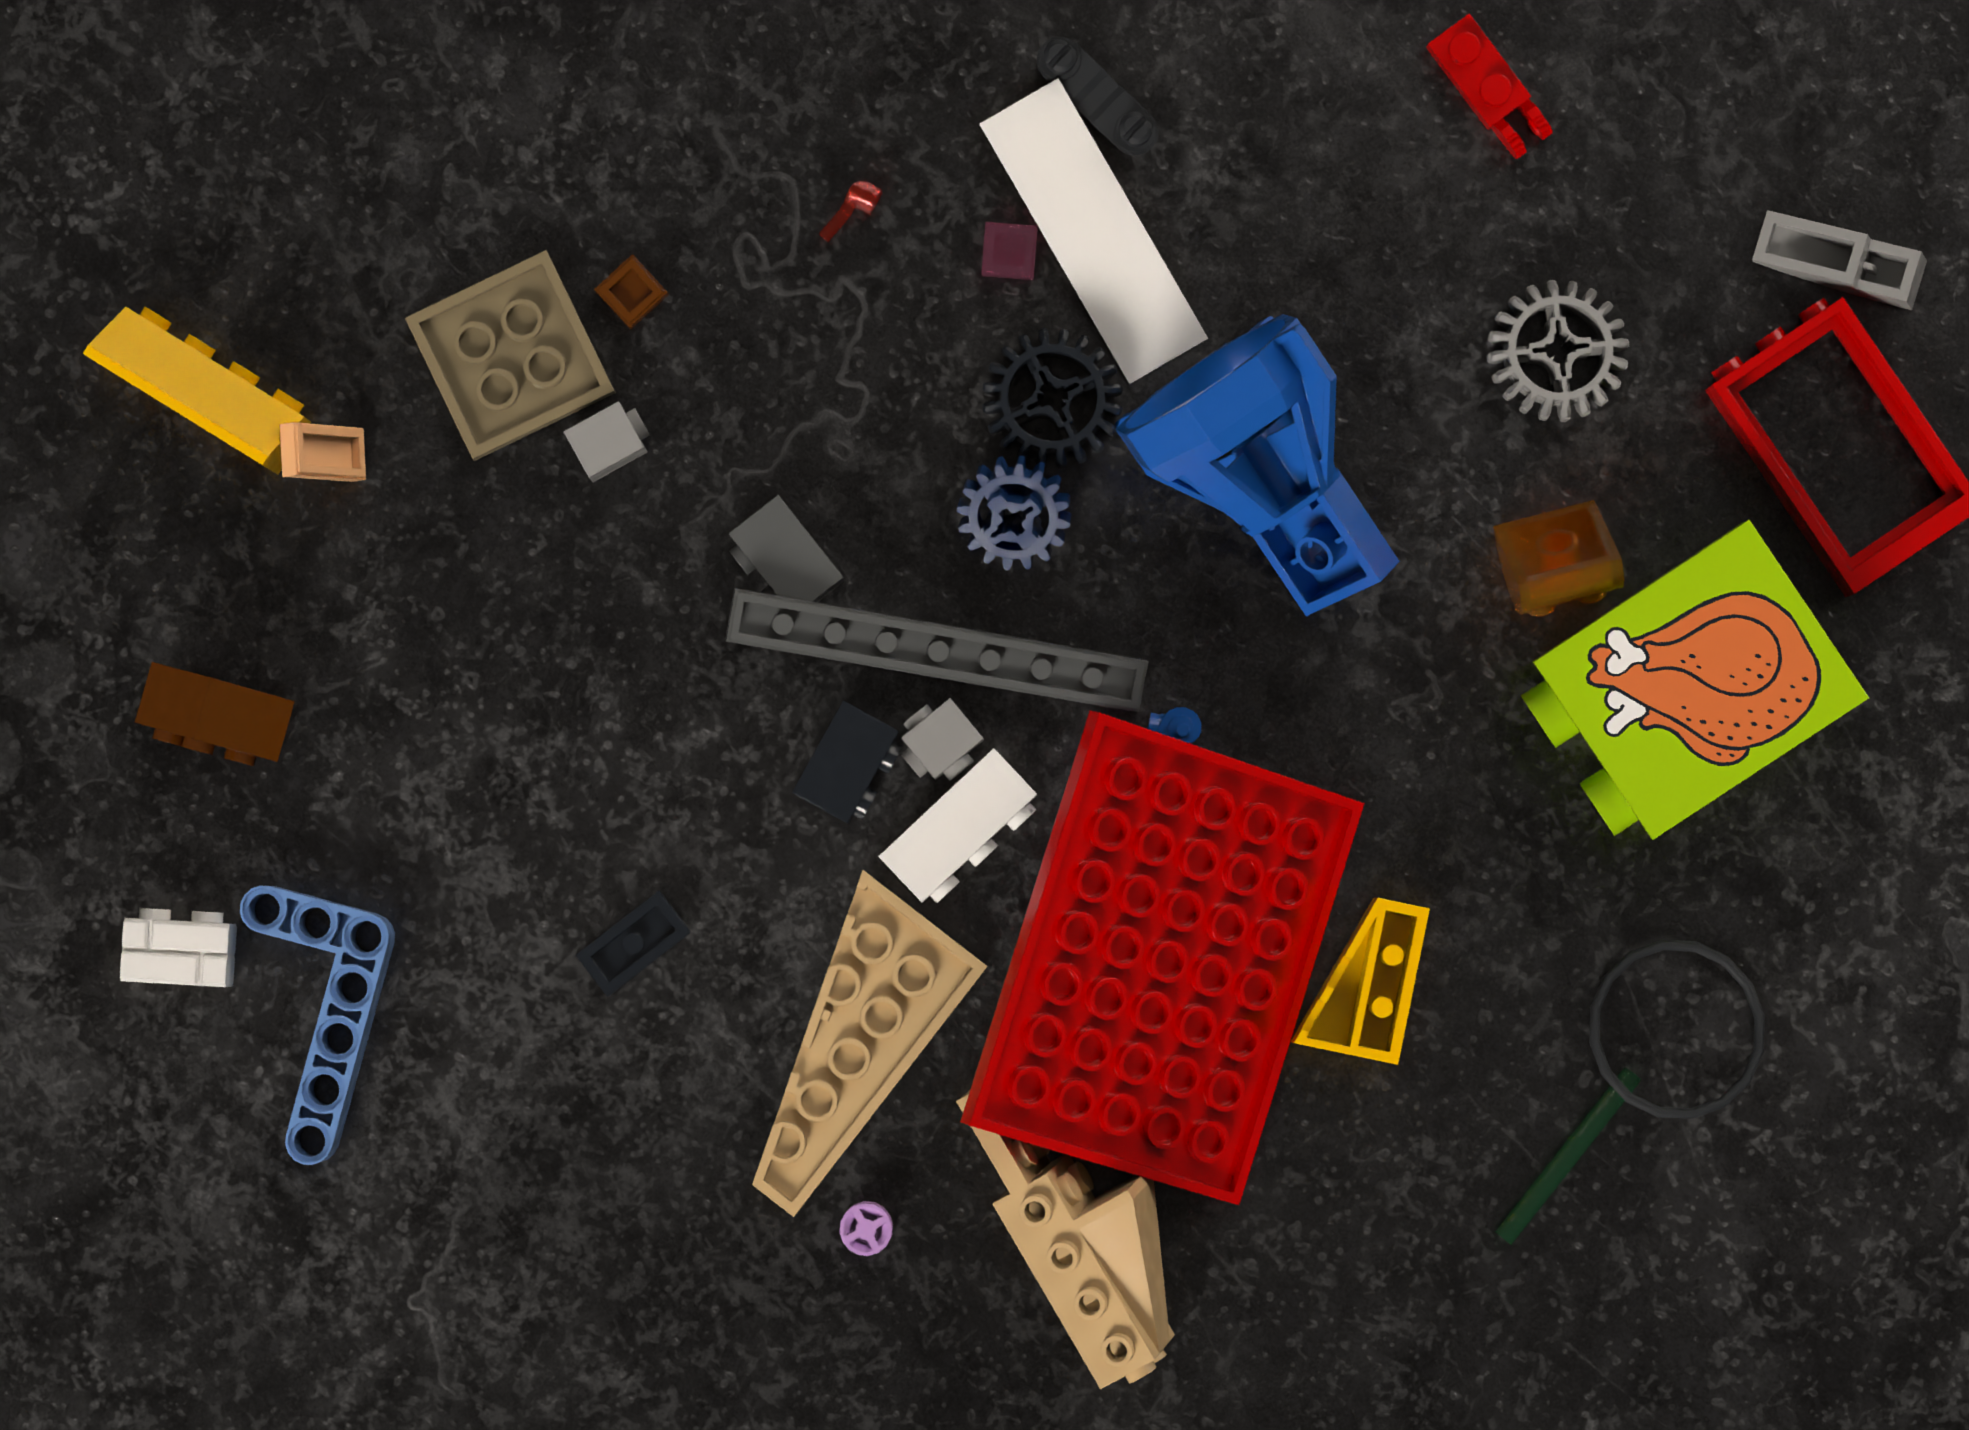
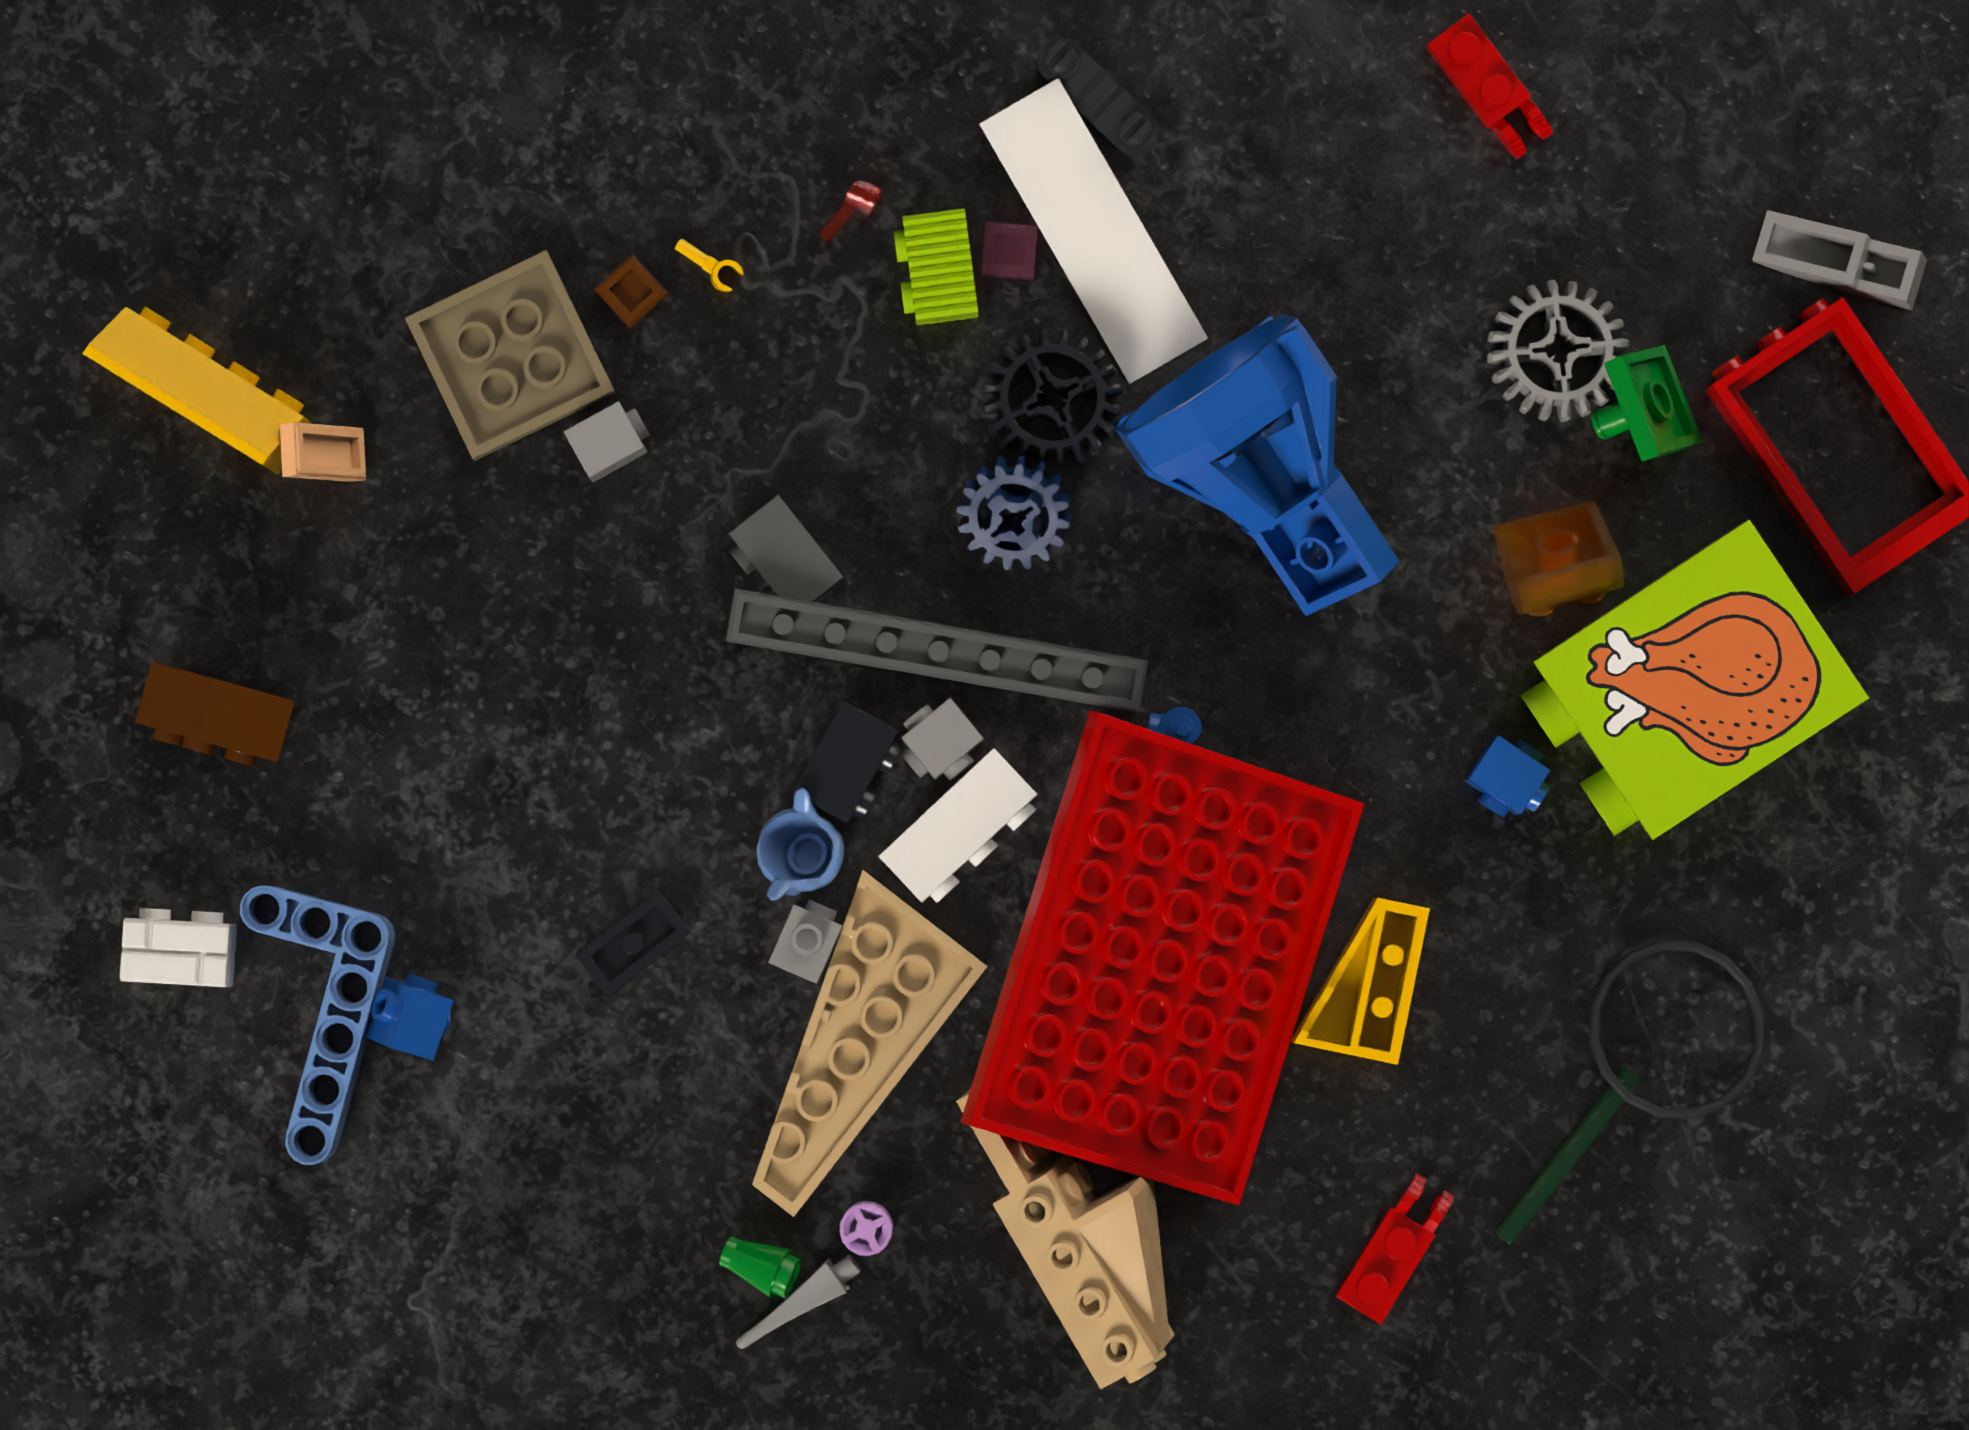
(410, 1016): none -> blue brick
(708, 263): none -> yellow hand
(761, 1265): none -> green cone
(799, 849): none -> medium blue hair
(807, 941): none -> light grey brick
(822, 1286): none -> light grey piece
(938, 267): none -> lime brick
(1392, 1254): none -> red hinge
(1509, 777): none -> blue brick
(1647, 405): none -> green tile

